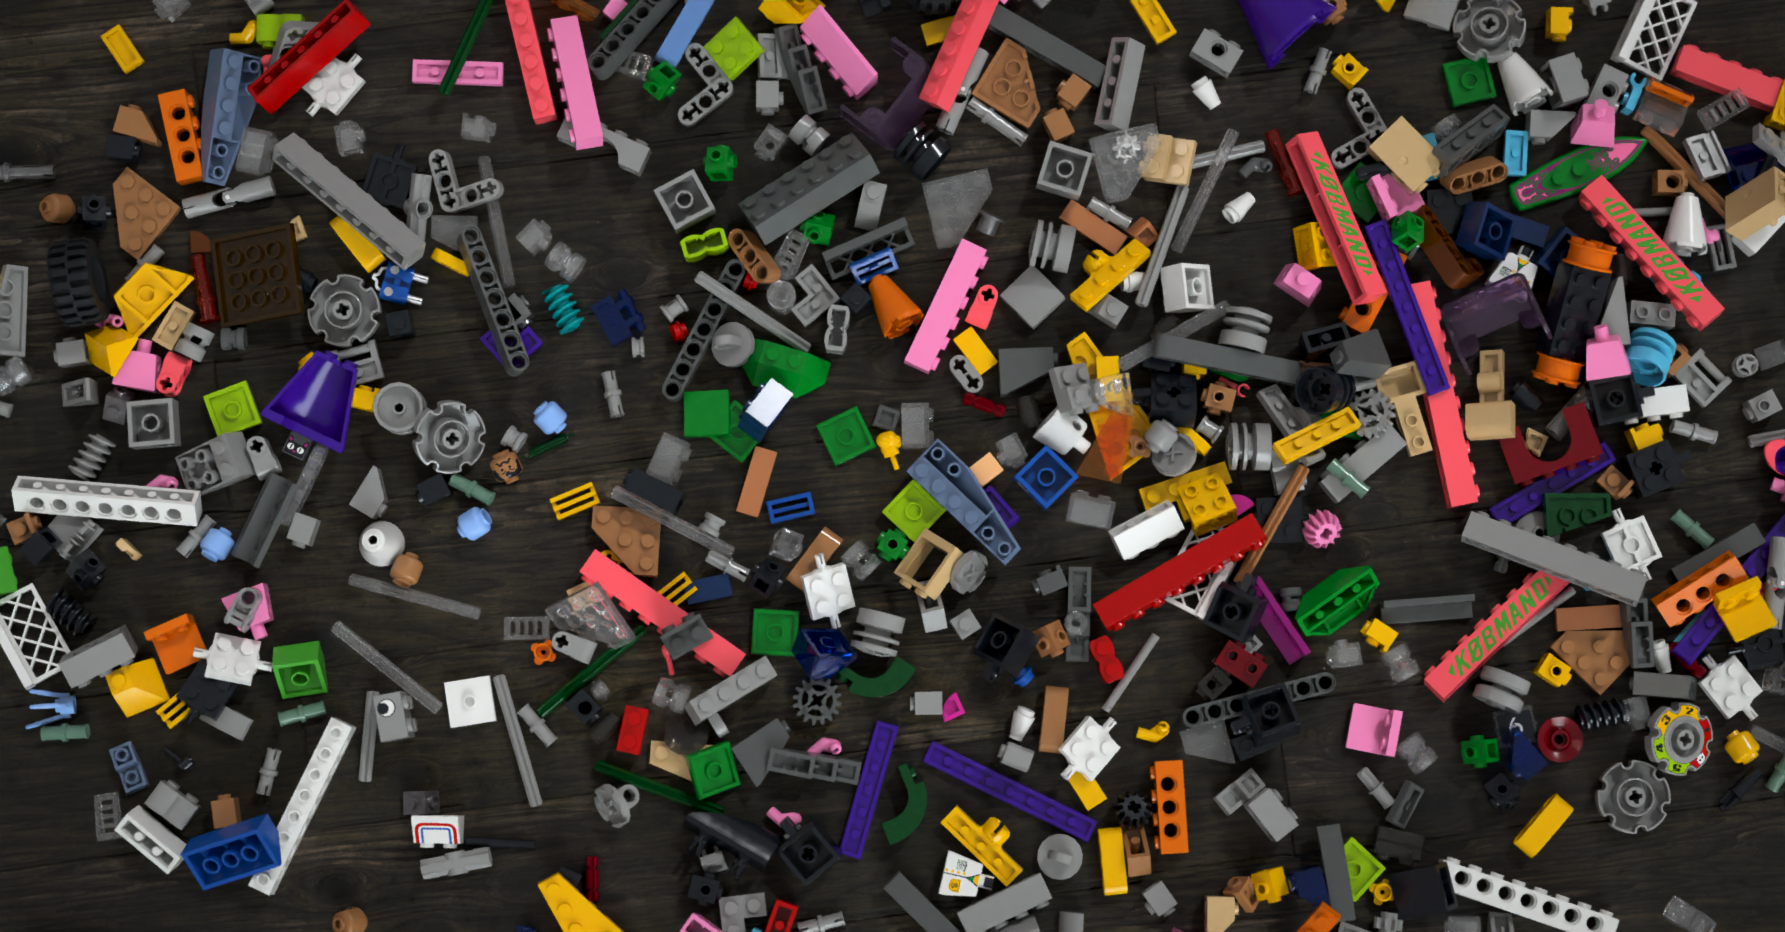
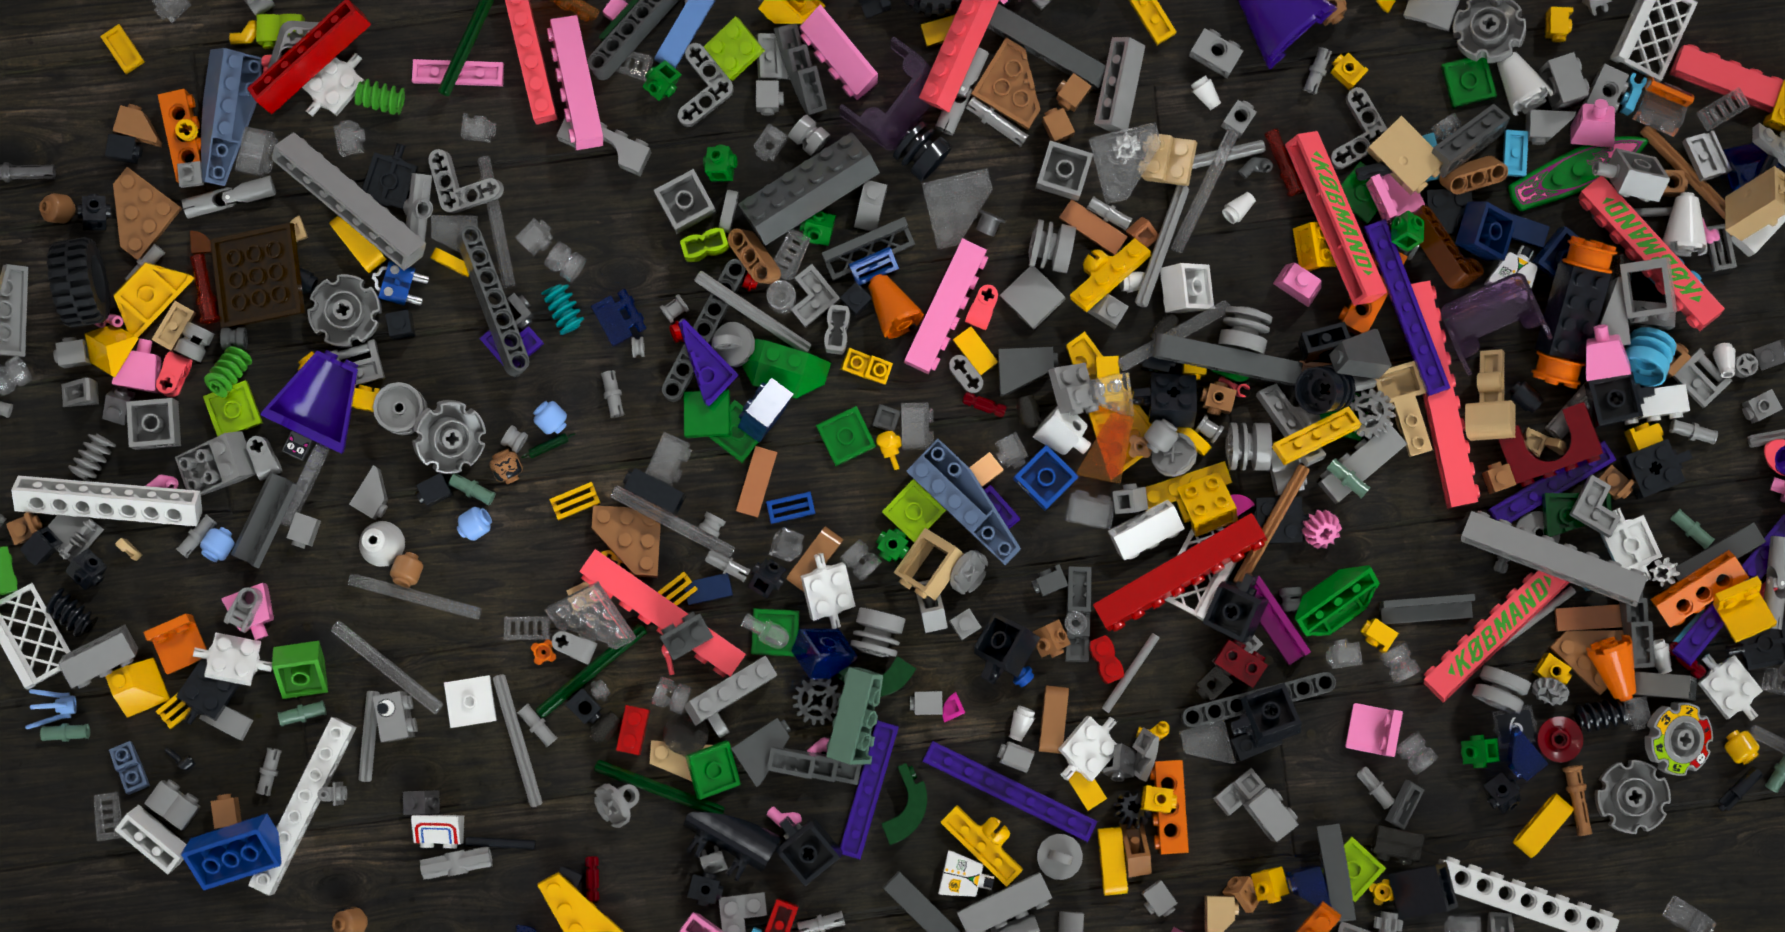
(190, 174): none -> light grey tile
(193, 134): none -> yellow bush
(227, 370): none -> bright green piece
(337, 793): none -> light grey hinge
(378, 97): none -> bright green piece
(710, 369): none -> dark purple wing
(729, 210): none -> light grey beam
(768, 631): none -> clear arm
(855, 717): none -> sand green wedge
(866, 366): none -> yellow slope
(1123, 763): none -> flat silver bracket
(1130, 499): none -> light grey brick
(1147, 749): none -> light grey slope
(1150, 803): none -> yellow brick
(1239, 107): none -> light grey brick
(1498, 477): none -> medium nougat brick
(1556, 445): none -> tan tile
(1556, 693): none -> light grey gear
(1576, 789): none -> medium nougat pin
(1589, 507): none -> light grey plate
(1615, 665): none -> orange cone
(1634, 175): none -> light grey brick
(1661, 313): none -> light grey window
(1669, 575): none -> white gear
(1725, 359): none -> white cone

